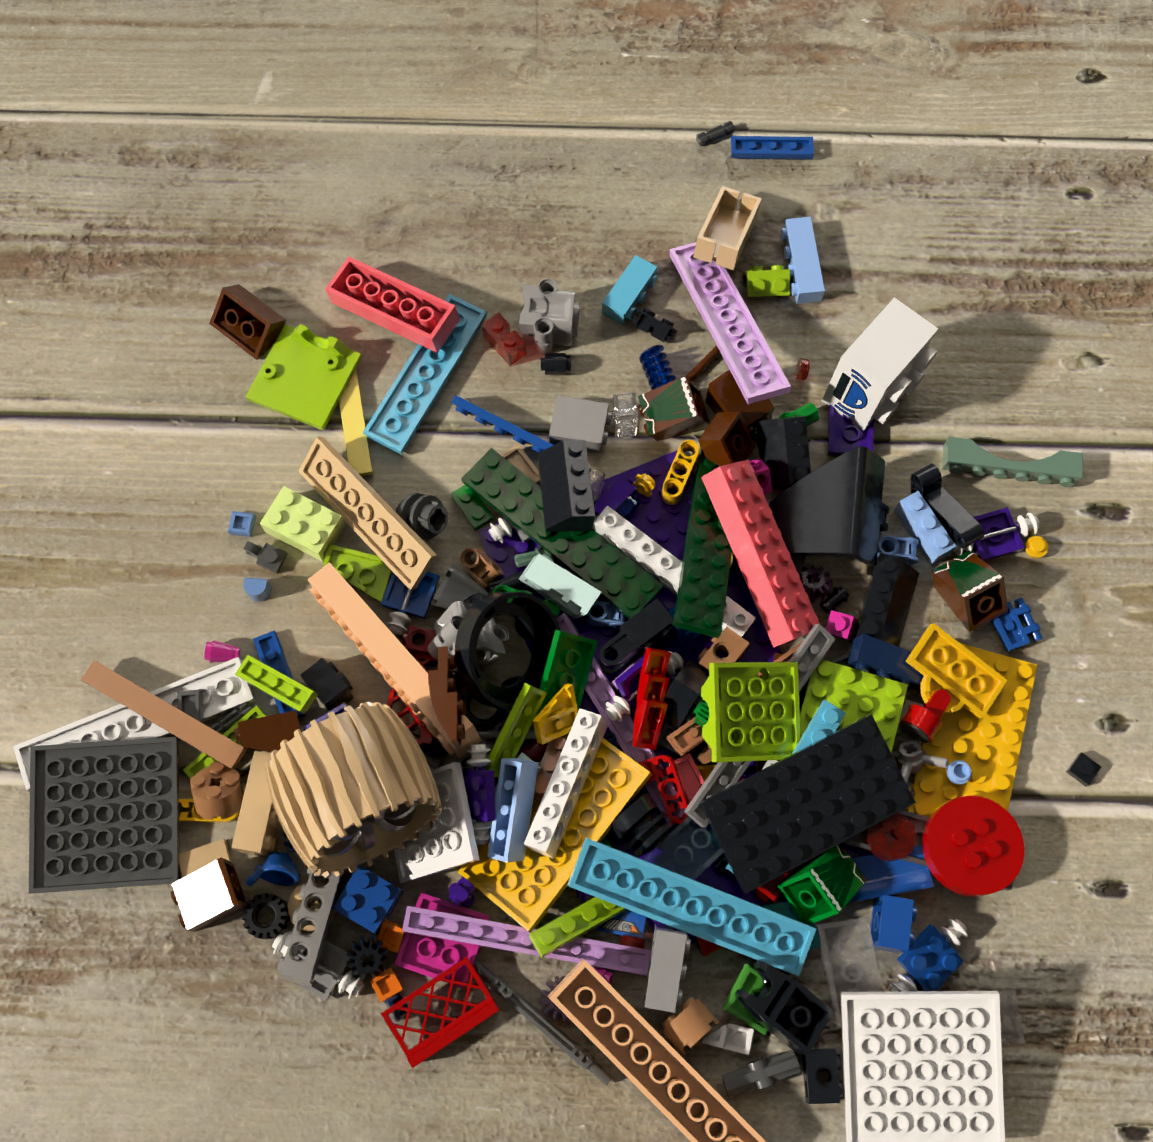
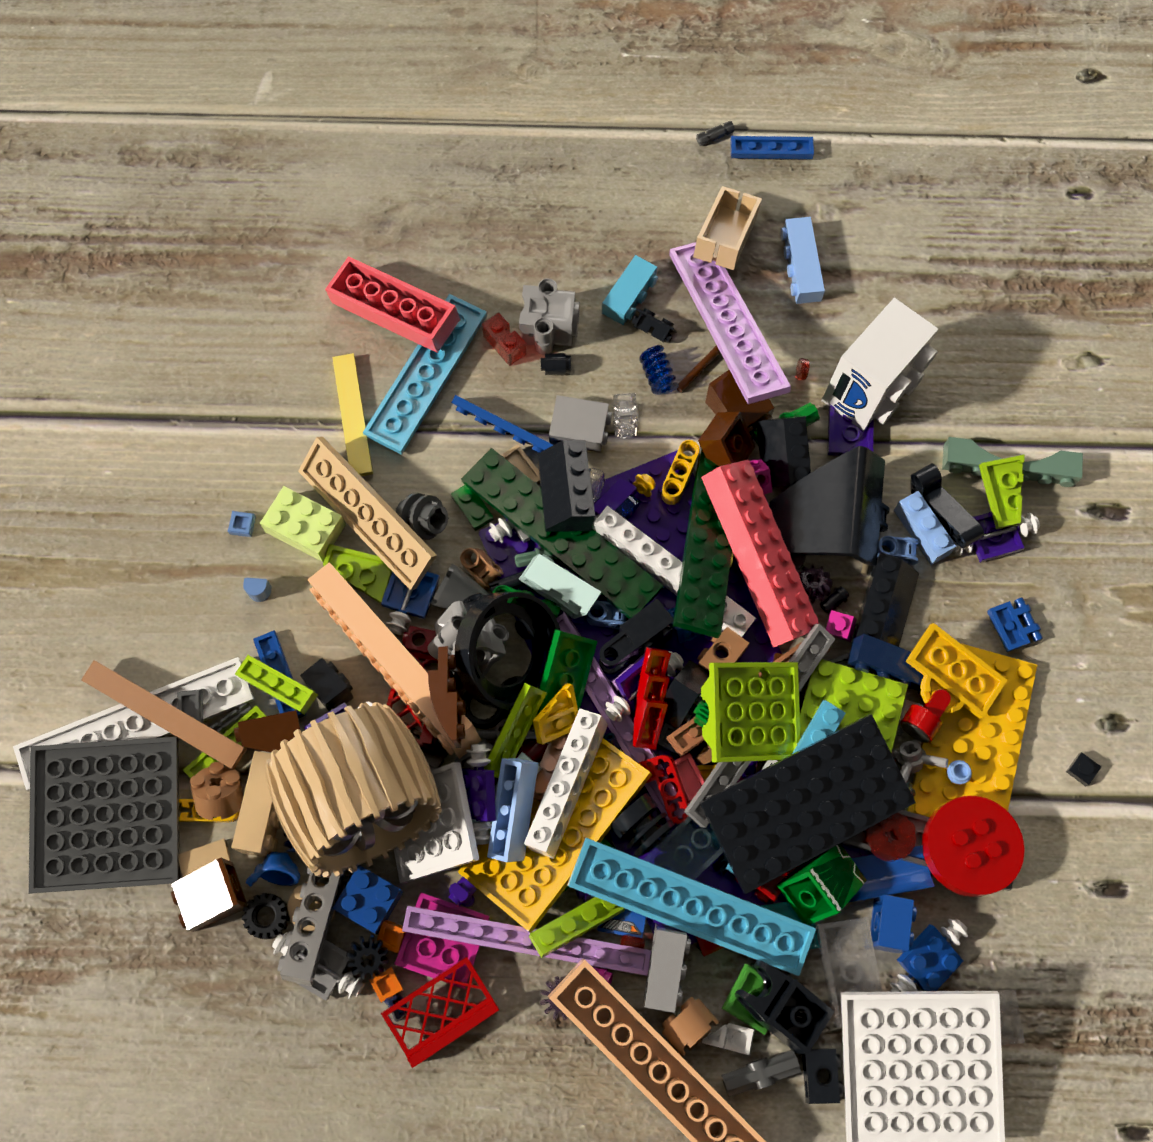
(220, 652): dark pink cone -> none
(246, 320): reddish brown slope -> none
(268, 557): dark grey plate -> none
(301, 376): lime piece -> none
(544, 1024): dark grey axle -> none
(673, 410): slope -> none
(767, 282): lime bracket -> none
(971, 590): reddish brown slope -> none
(1003, 489): none -> lime wing
(1036, 547): yellow plate -> none

